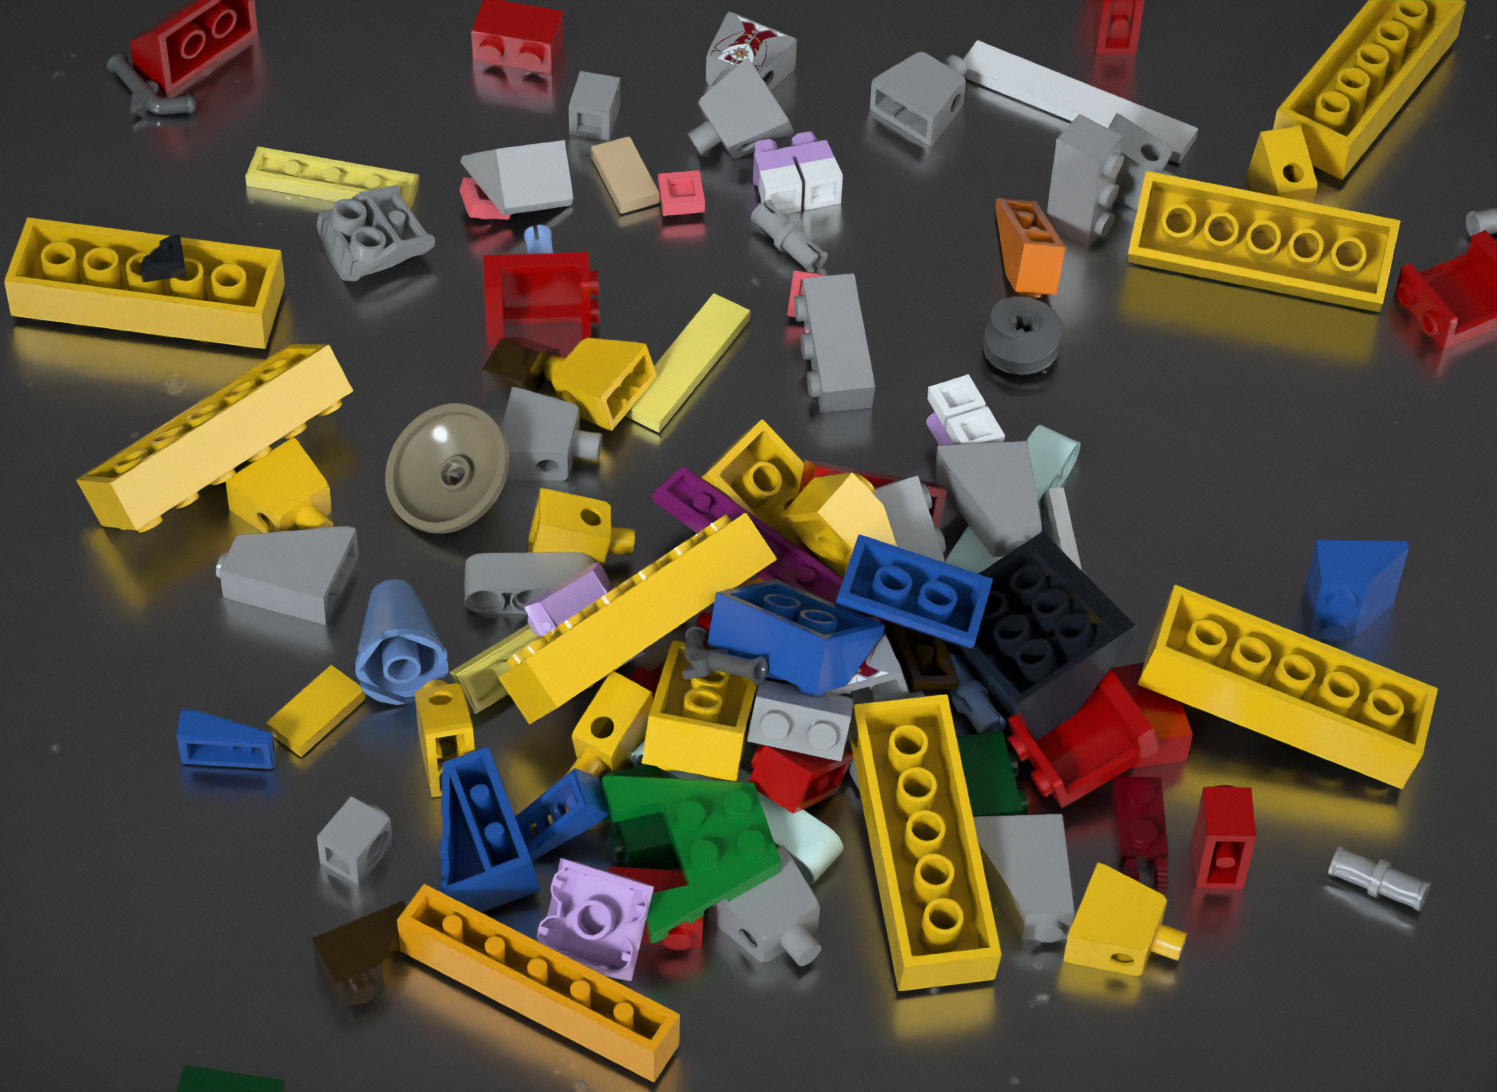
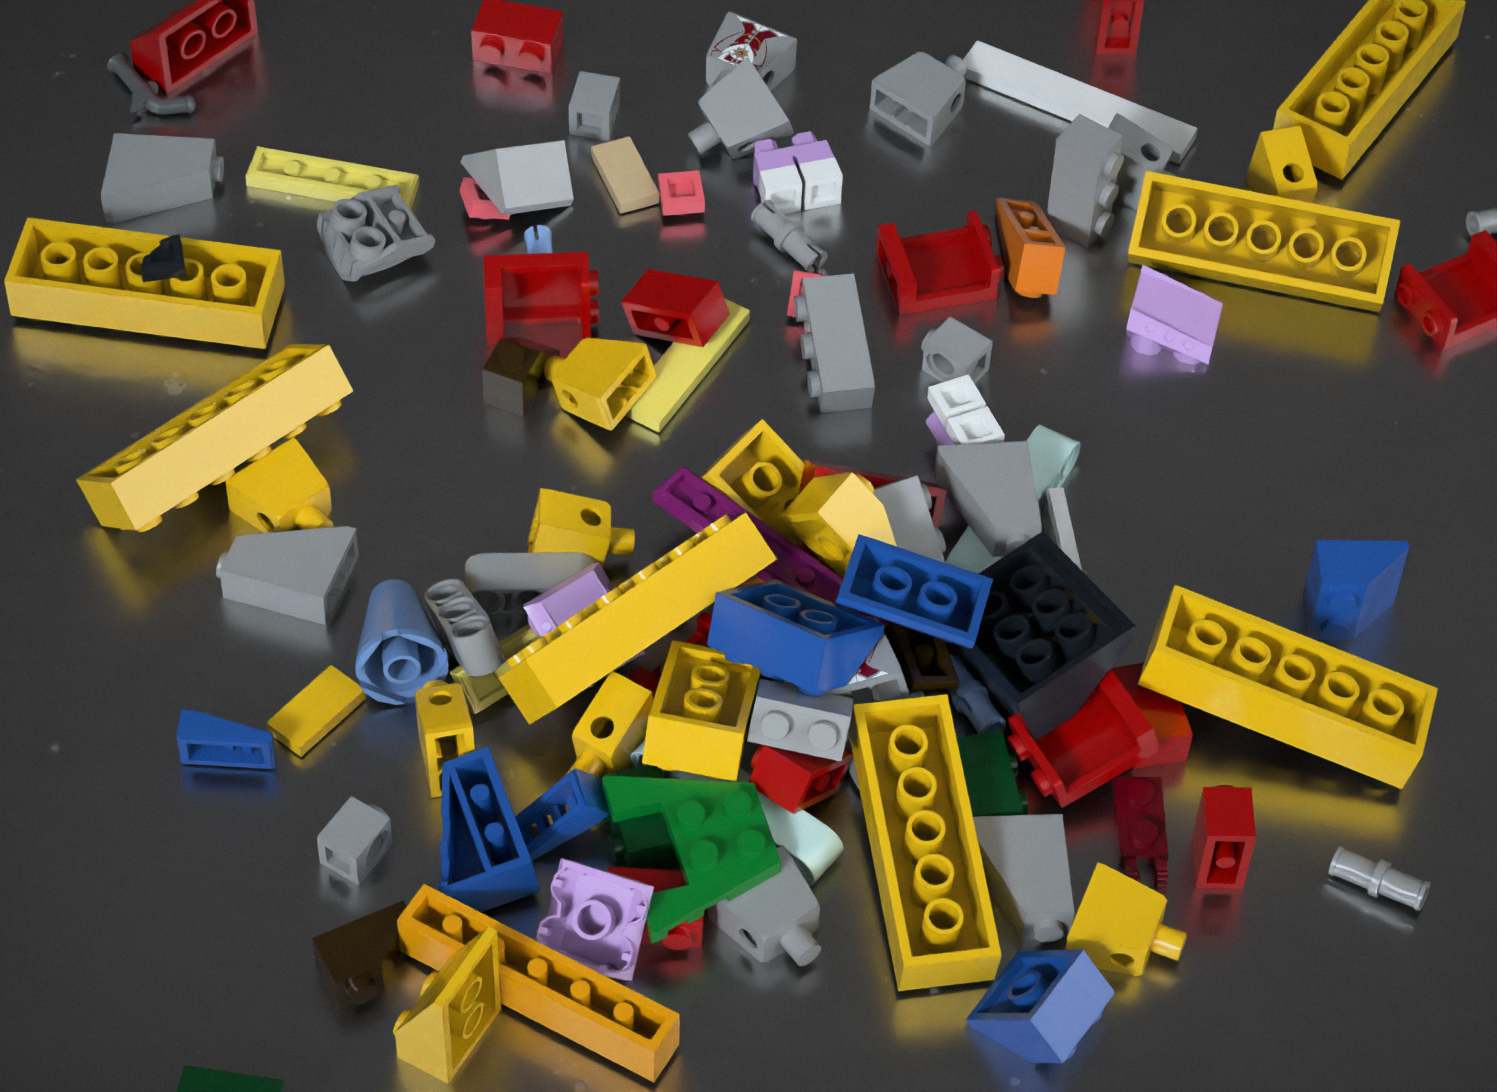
(157, 174): none -> light grey slope
(432, 457): dark tan dish -> none
(452, 1009): none -> yellow slope
(464, 627): none -> light grey beam
(545, 437): light grey torso -> none
(675, 307): none -> red brick
(705, 660): dark grey piece -> none
(939, 266): none -> red panel
(955, 352): none -> light grey brick
(1022, 335): dark grey piece -> none
(1042, 1004): none -> blue slope
(1172, 318): none -> lavender slope

